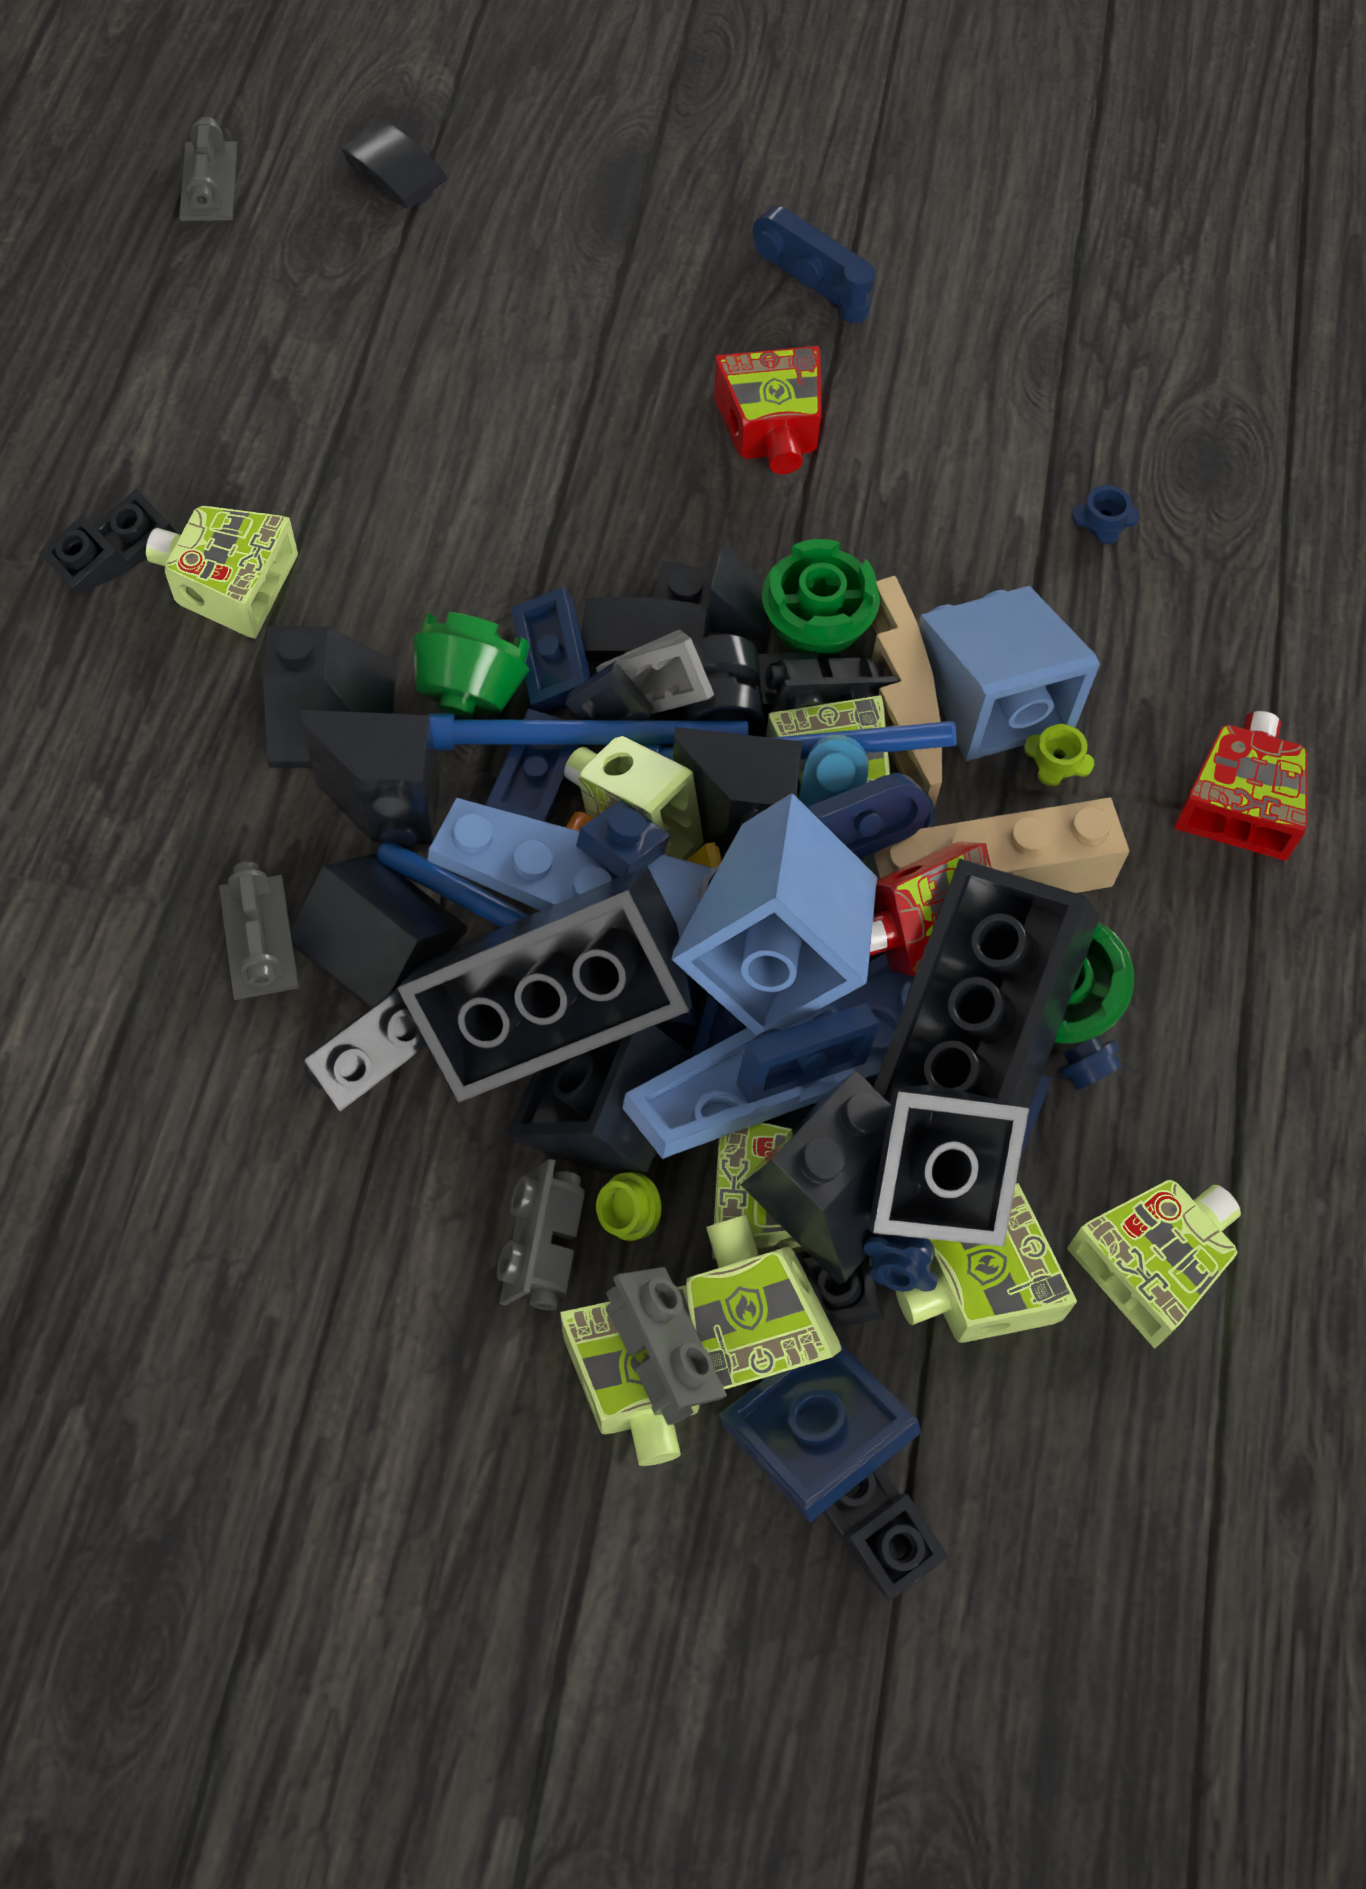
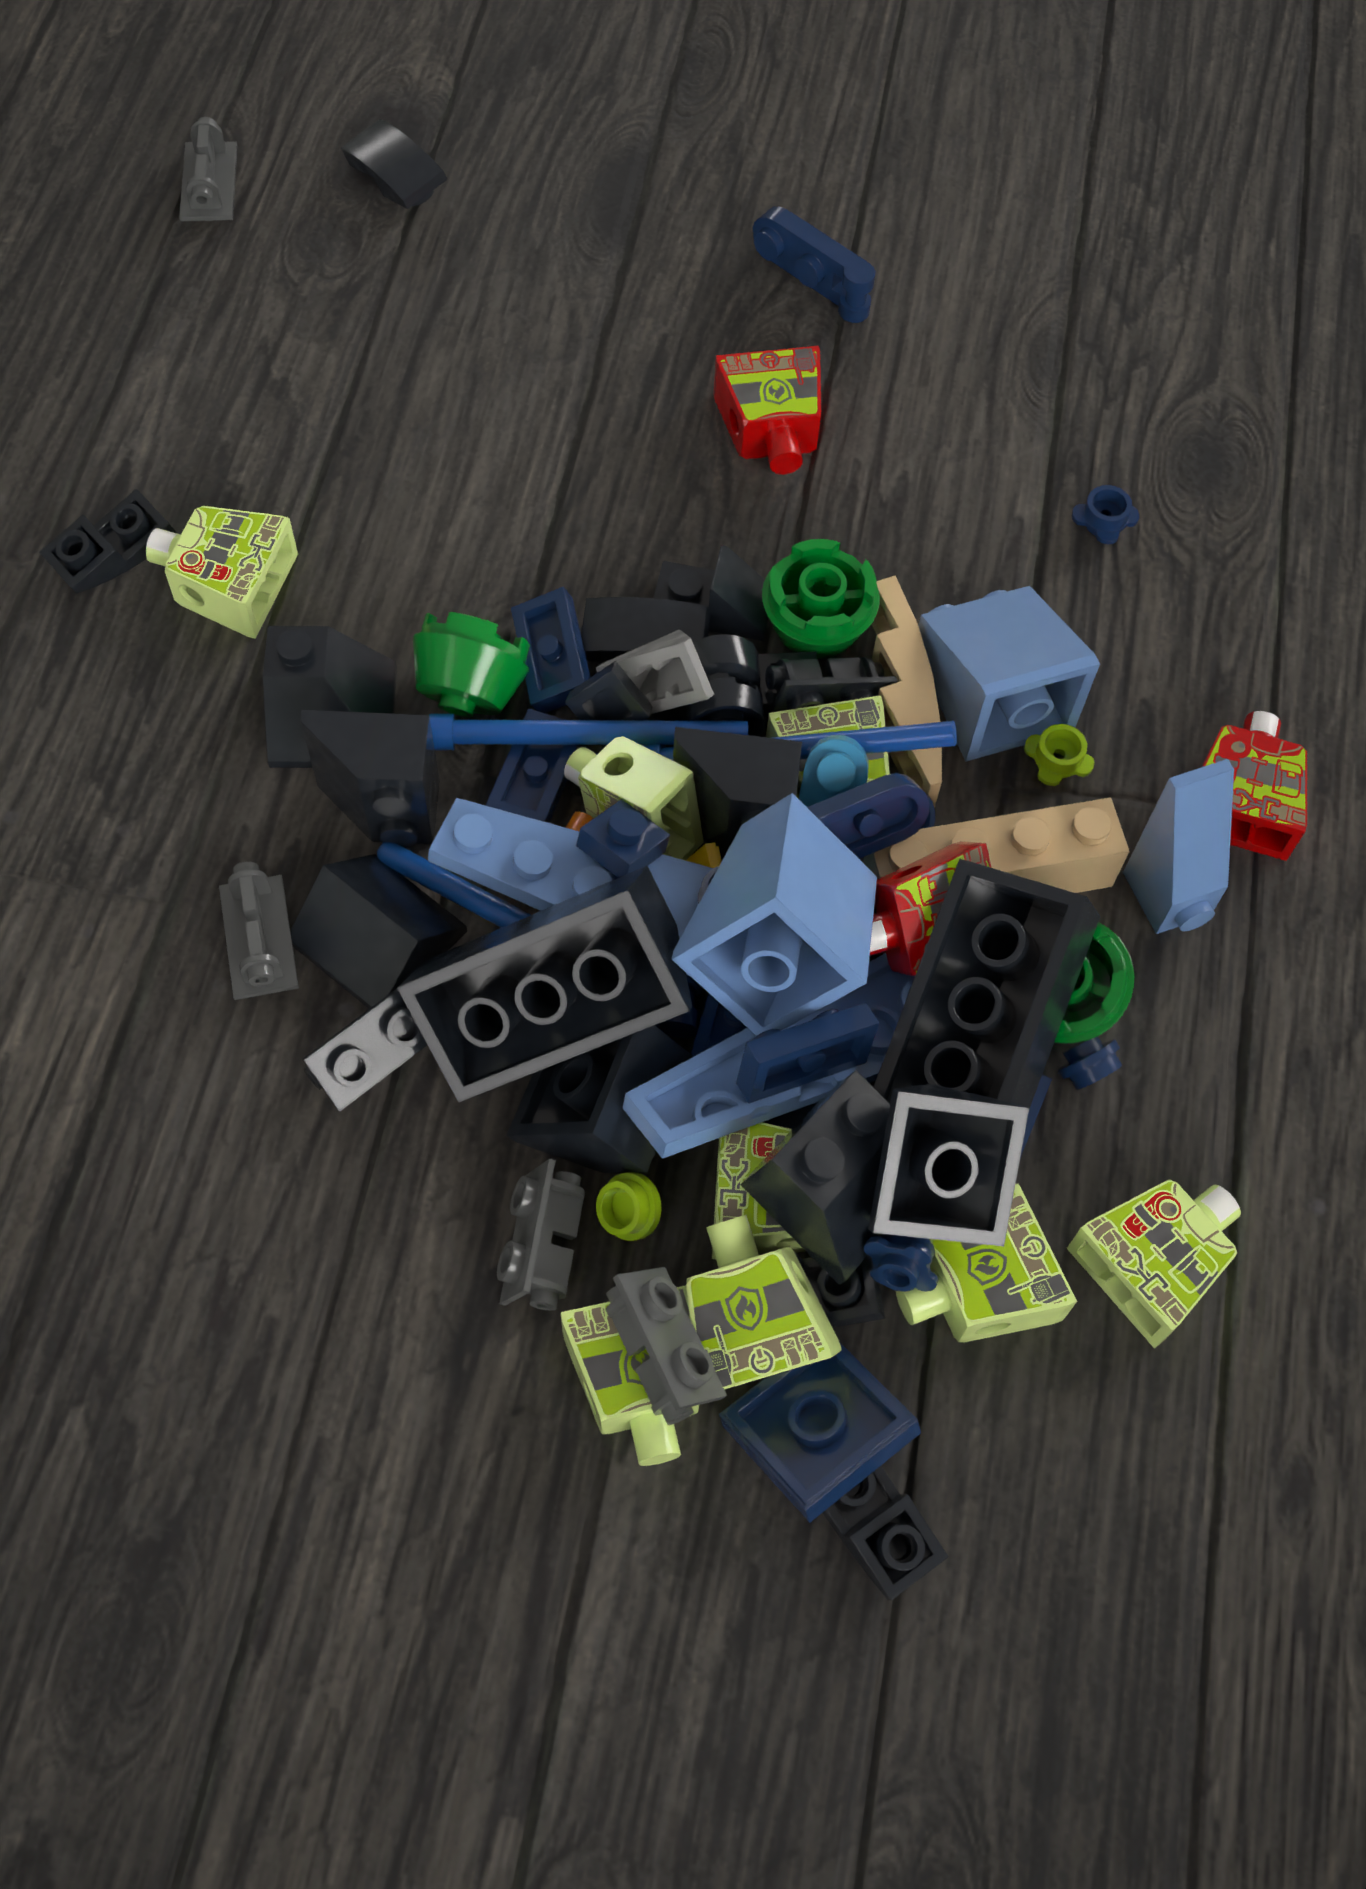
(1185, 850): none -> medium blue slope

